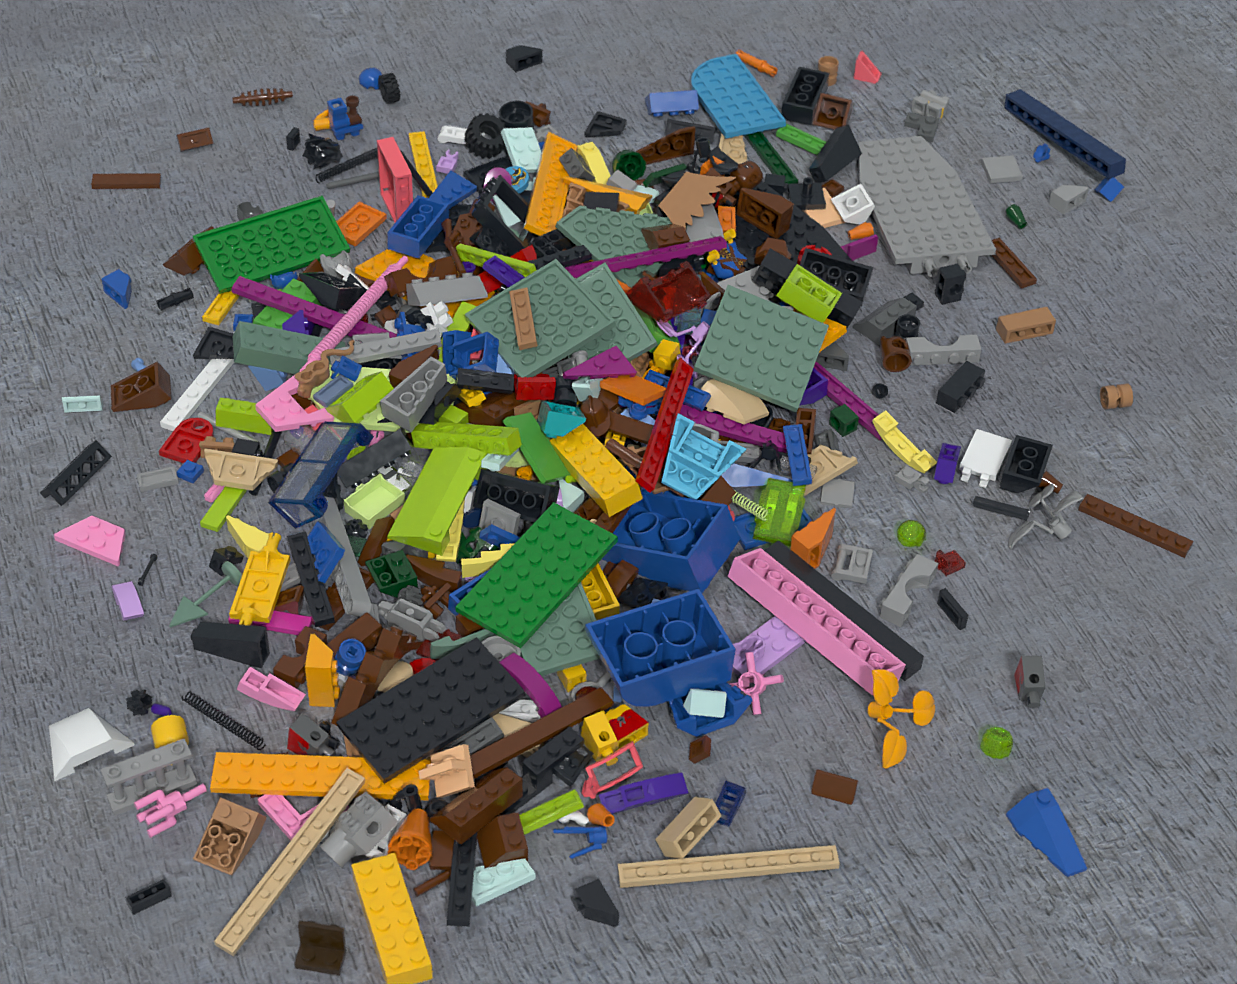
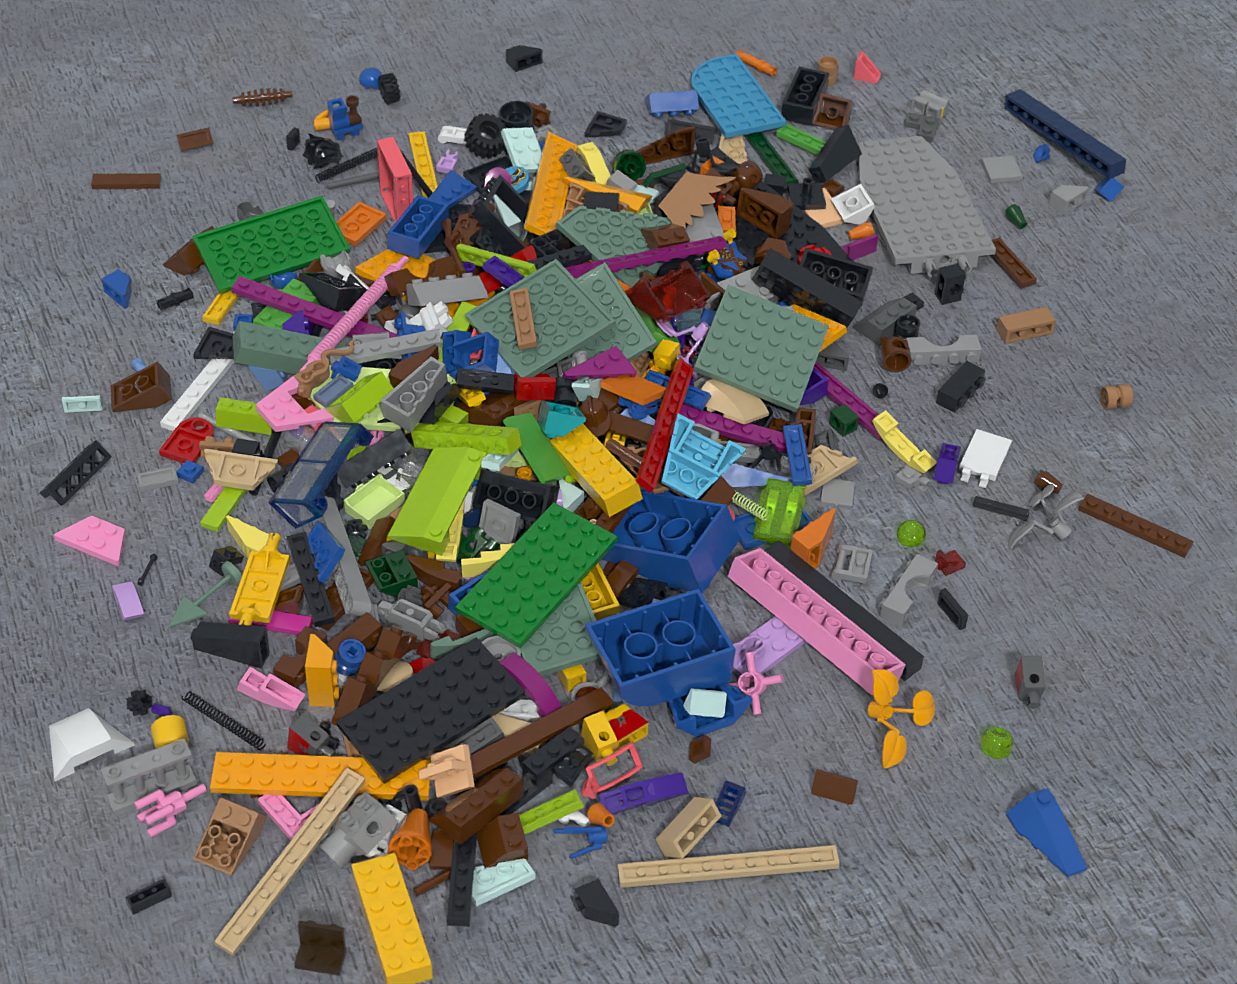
(416, 316): black piece -> none
(497, 536): blue plate -> none
(809, 294): lime slope -> none
(1025, 464): black slope -> none

